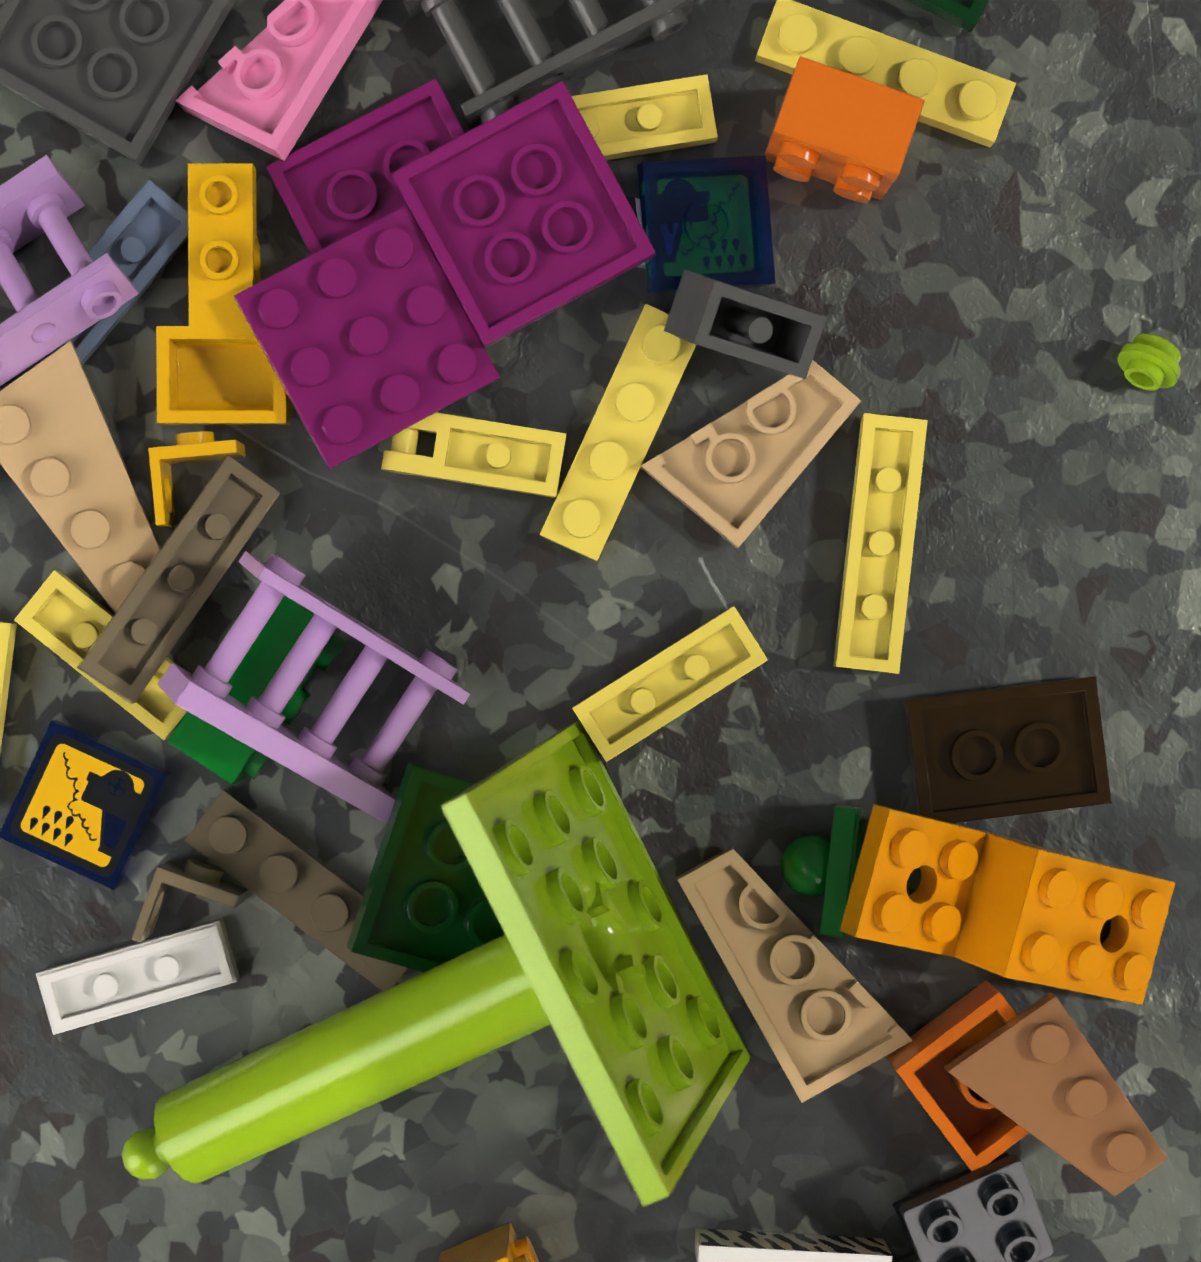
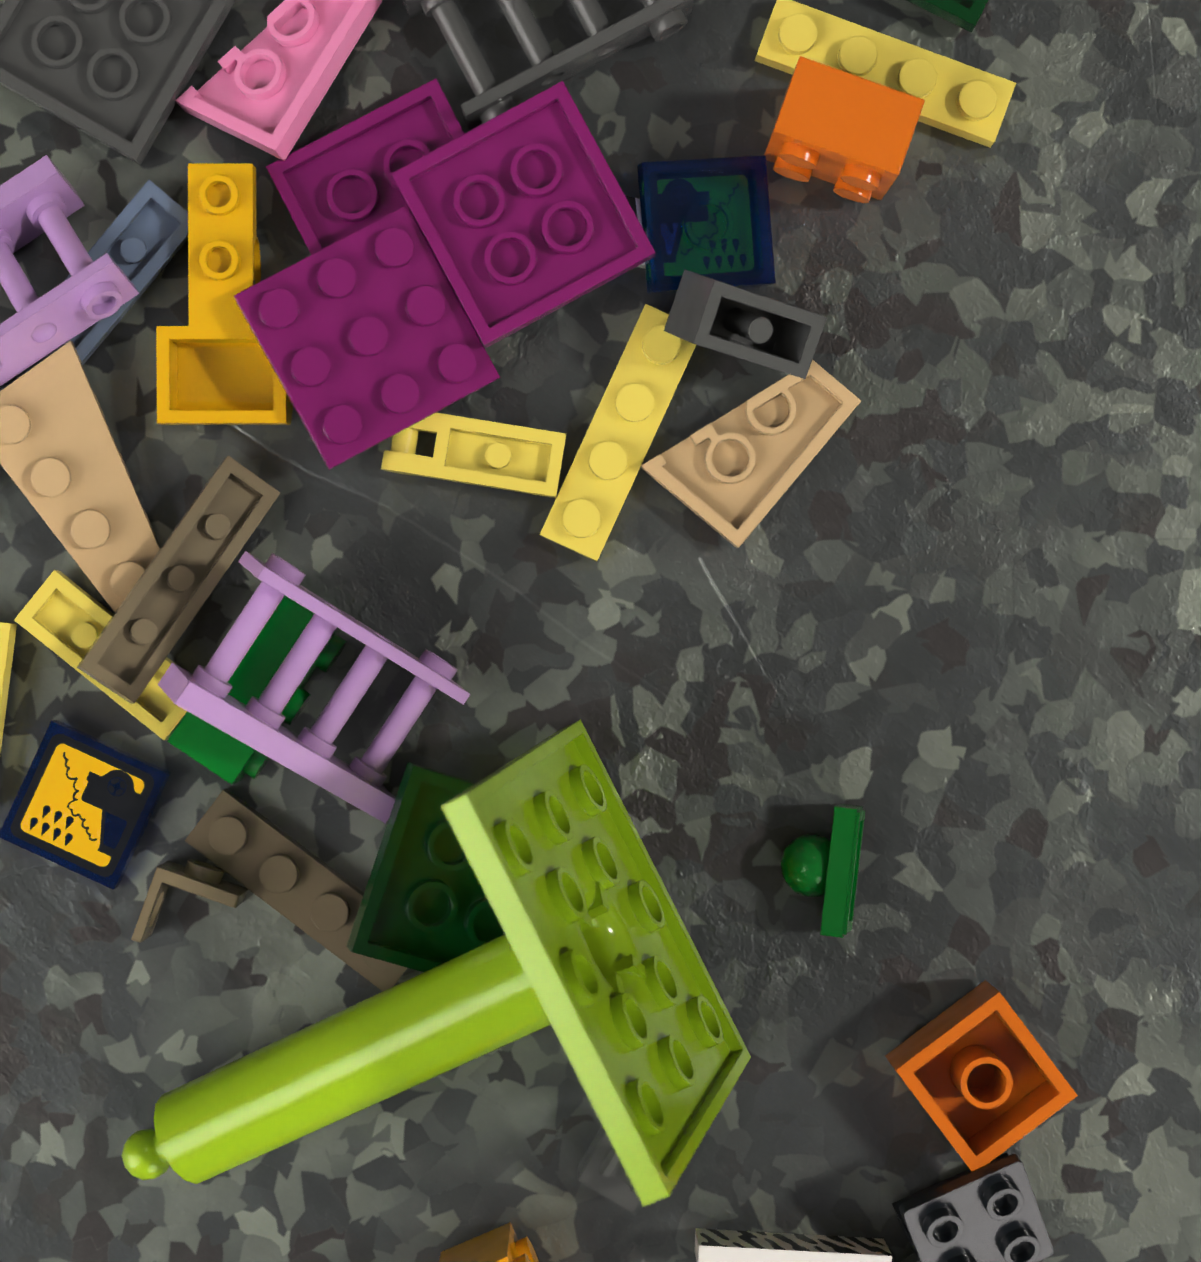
(137, 976): white tile -> none
(189, 448): yellow bracket -> none
(650, 117): light yellow plate -> none
(670, 683): light yellow plate -> none
(796, 989): tan wing -> none
(880, 543): light yellow plate -> none
(1007, 750): dark brown plate -> none
(1007, 906): light orange bracket -> none
(1062, 1094): medium nougat wing -> none
(1150, 362): lime plate -> none

